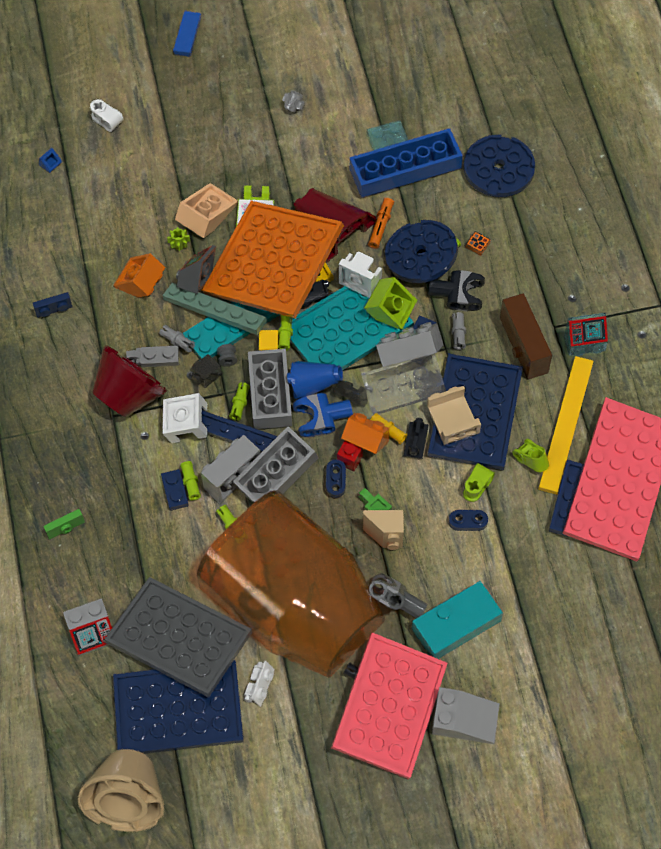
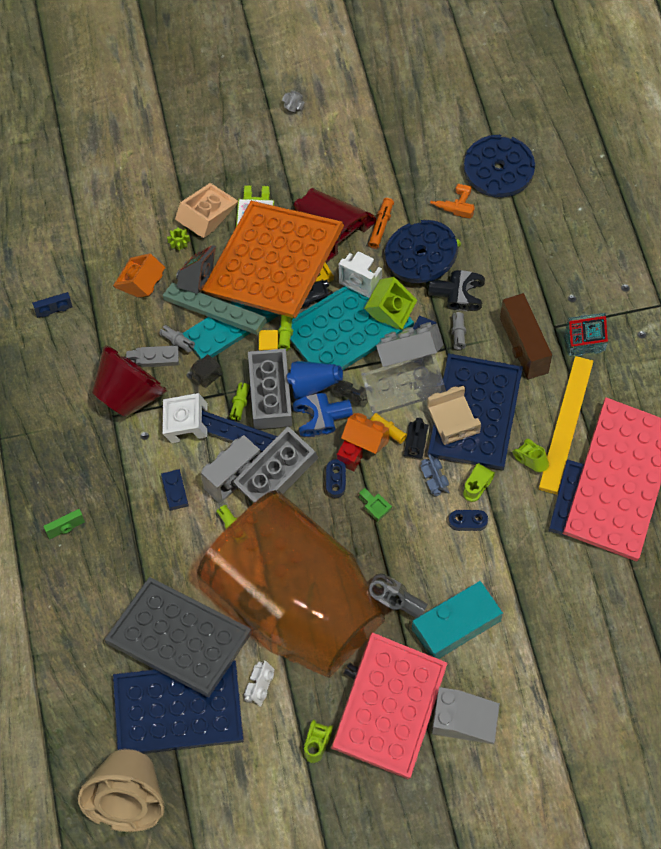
(49, 160): blue slope -> none
(88, 626): light grey slope -> none
(105, 115): white piece -> none
(187, 33): blue tile -> none
(190, 480): lime pin -> none
(227, 355): dark grey wheel -> none
(317, 738): none -> lime piece
(385, 527): tan slope -> none
(386, 135): clear light blue plate -> none
(405, 162): blue brick -> none
(438, 482): none -> sand blue hinge
(458, 207): none -> orange piece
(478, 243): tile -> none

